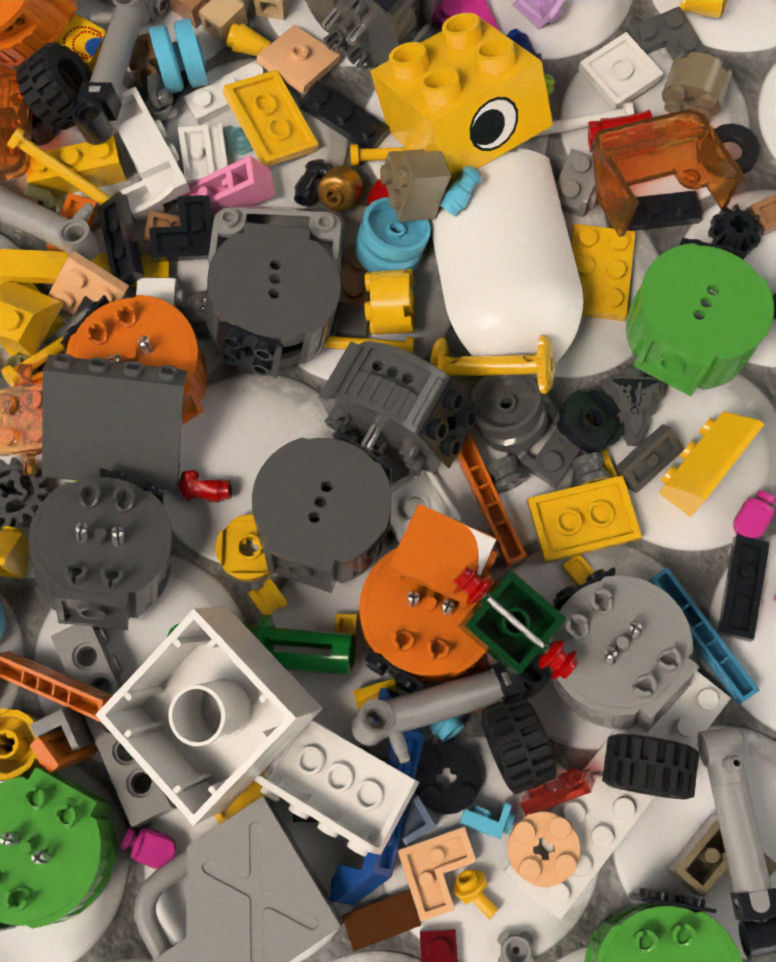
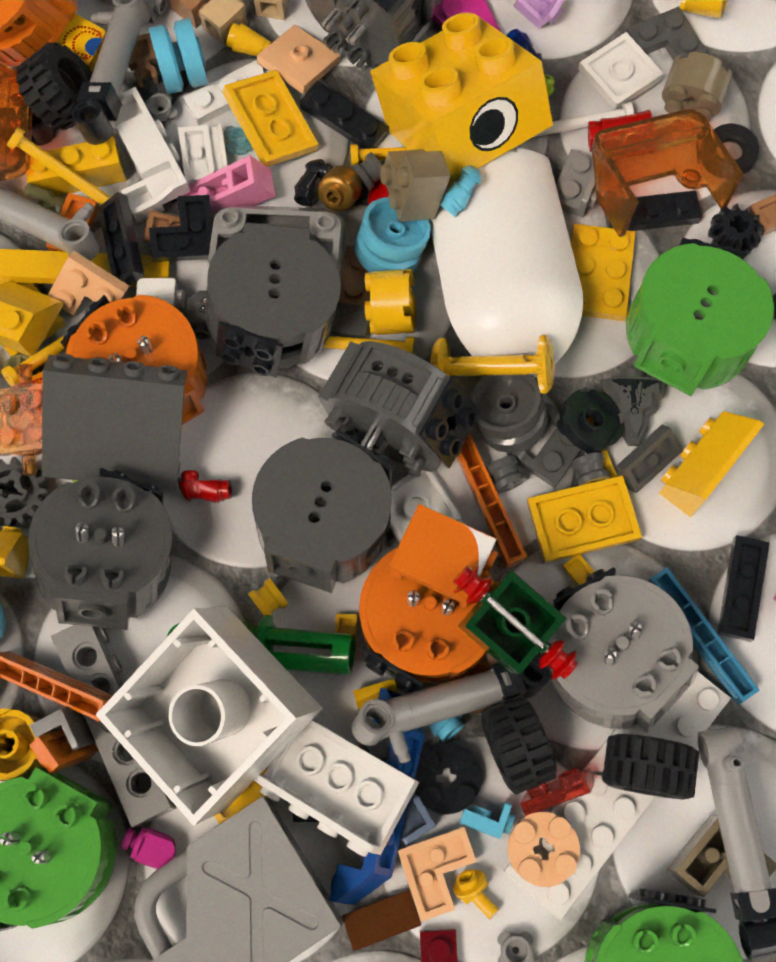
(158, 96): dark grey arm -> none
(233, 560): yellow plate -> none
(368, 171): none -> dark grey wheel
(754, 515): dark pink arm -> none

